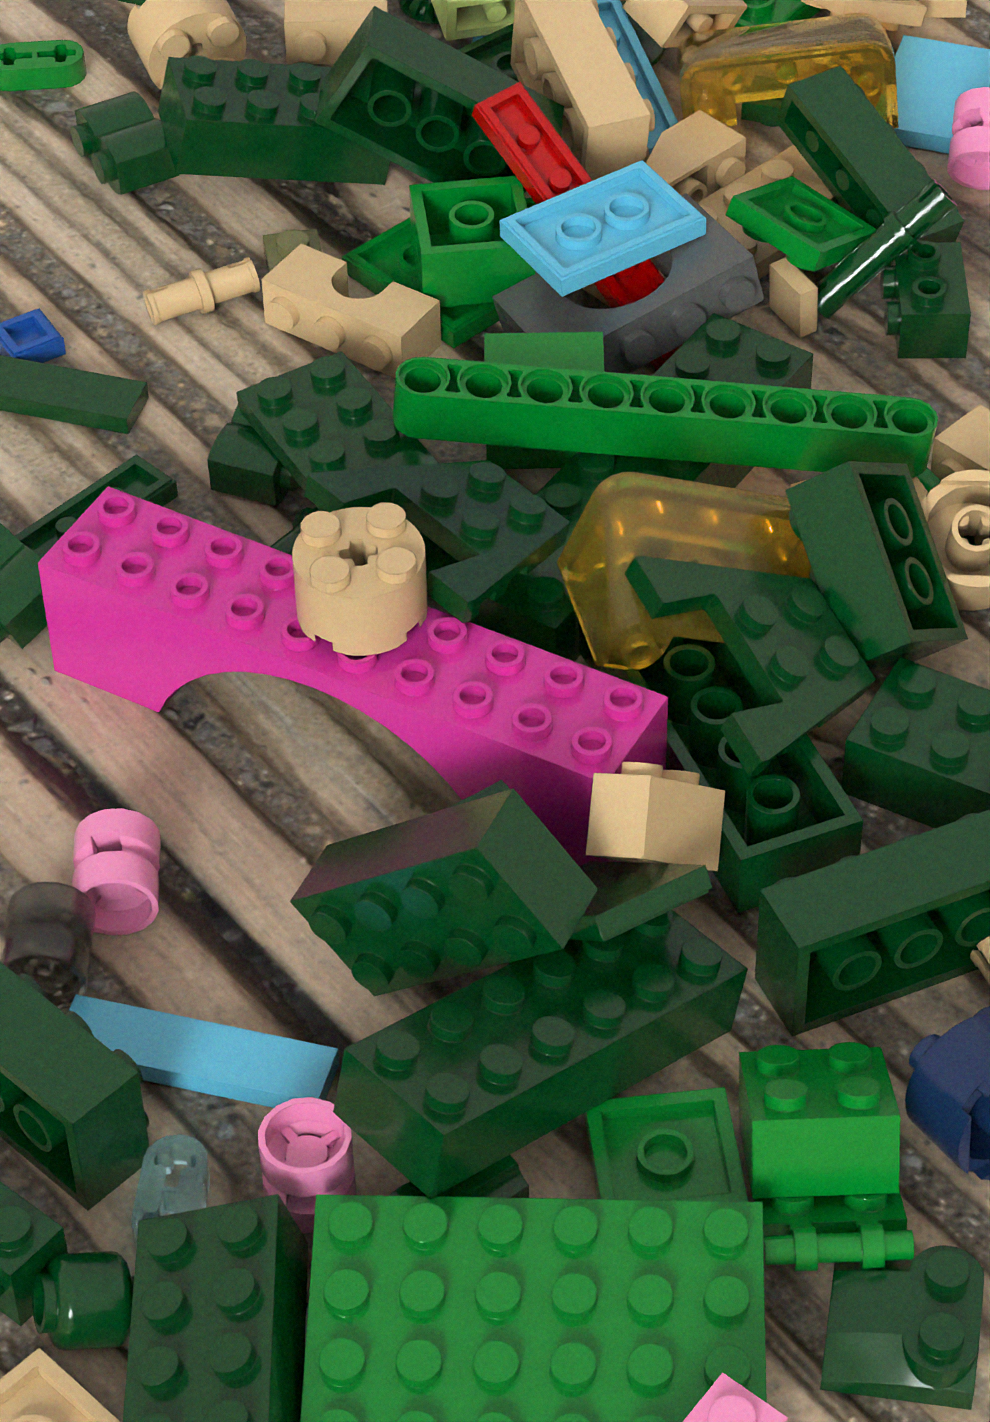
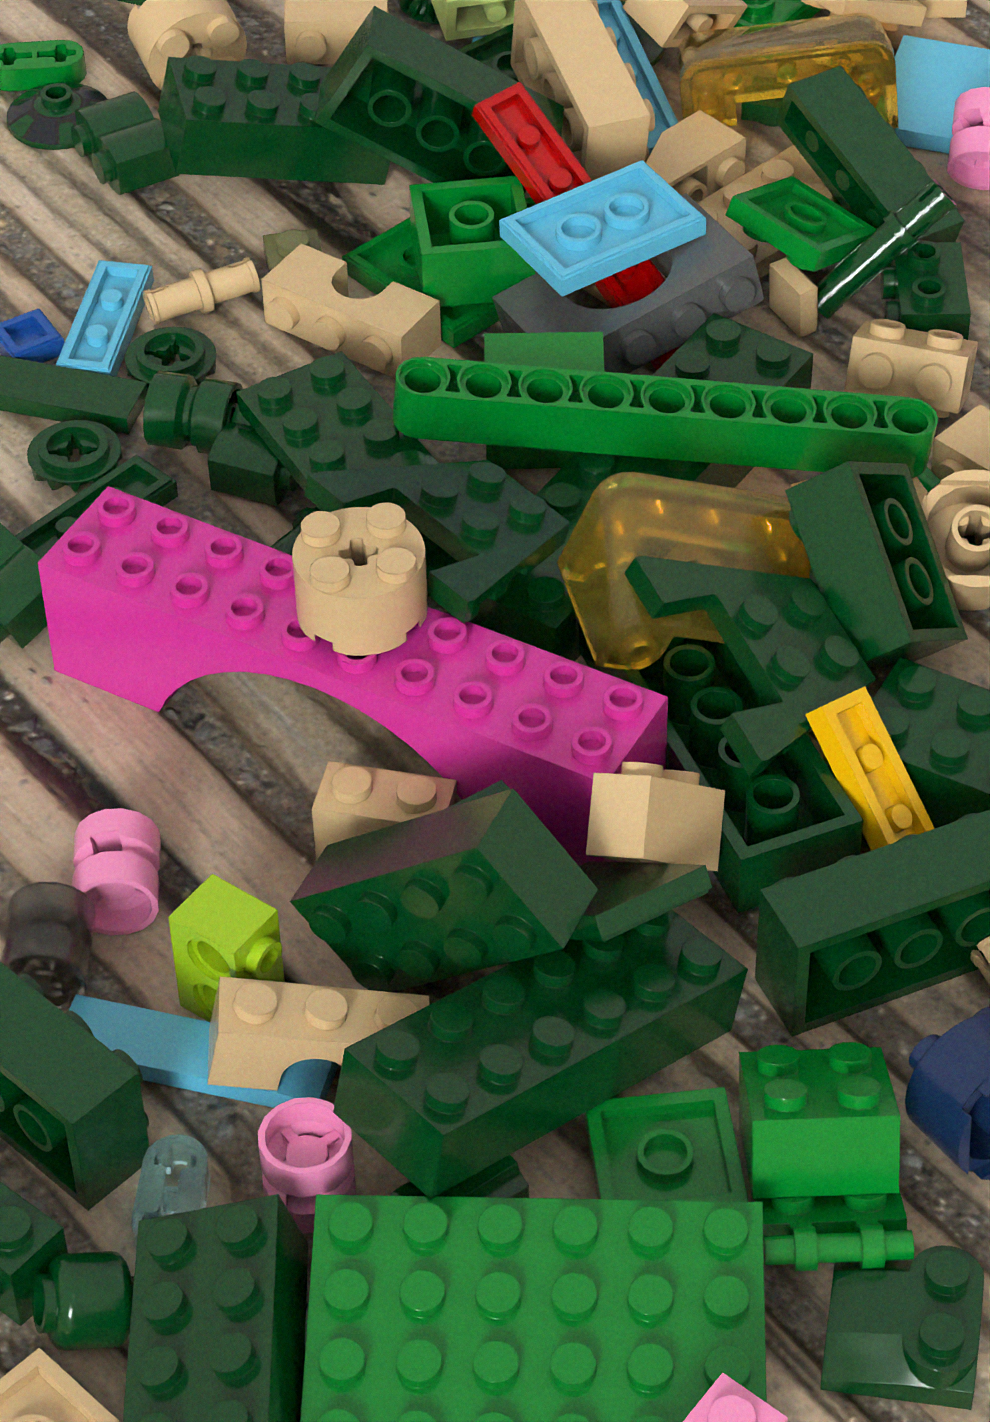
(47, 113): none -> dish
(53, 446): none -> dark green gear
(106, 318): none -> medium azure tile
(159, 346): none -> dark green gear
(183, 412): none -> dark green wheel
(222, 935): none -> lime brick
(270, 1025): none -> tan arch
(369, 798): none -> tan brick
(869, 768): none -> yellow plate
(912, 364): none -> tan brick

